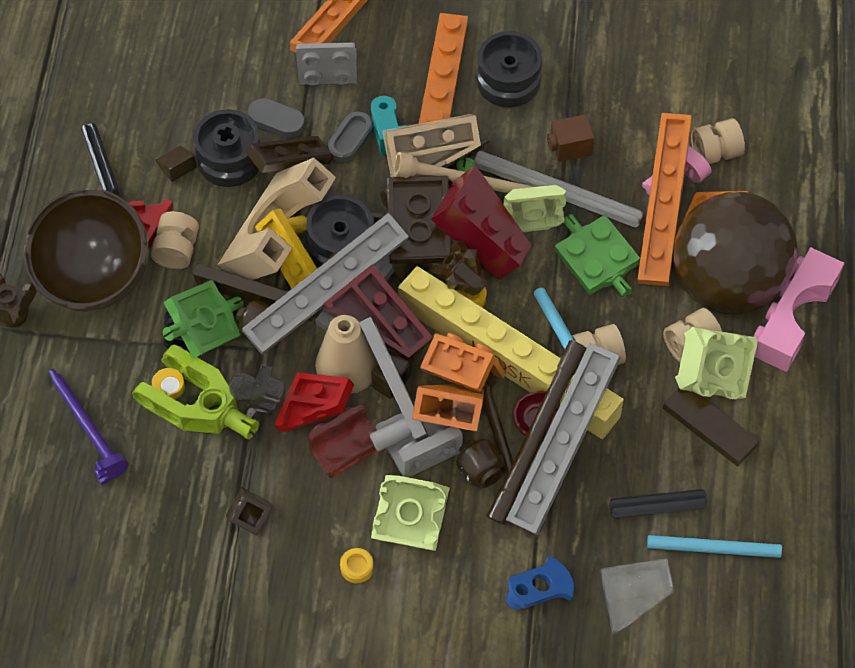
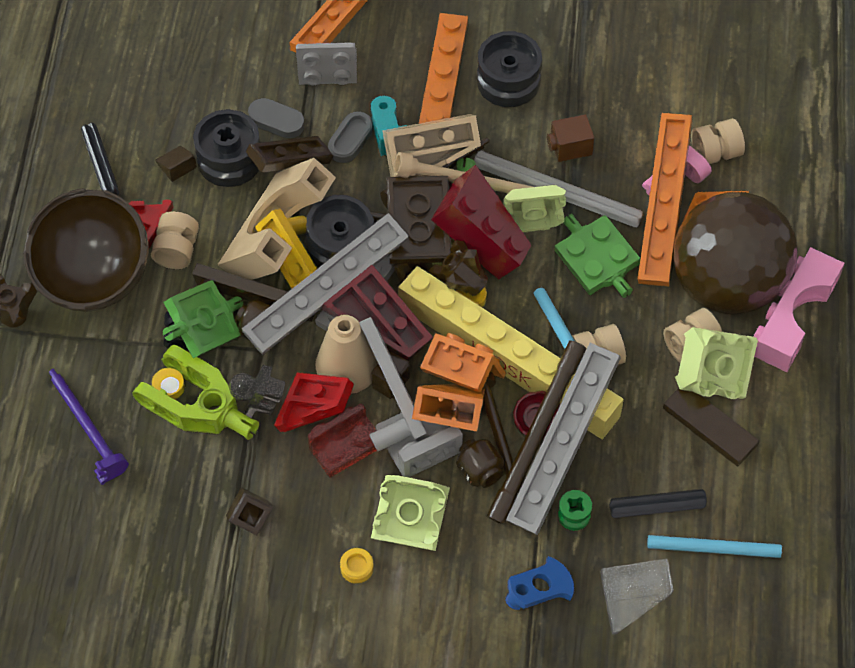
(578, 517): none -> green wheel

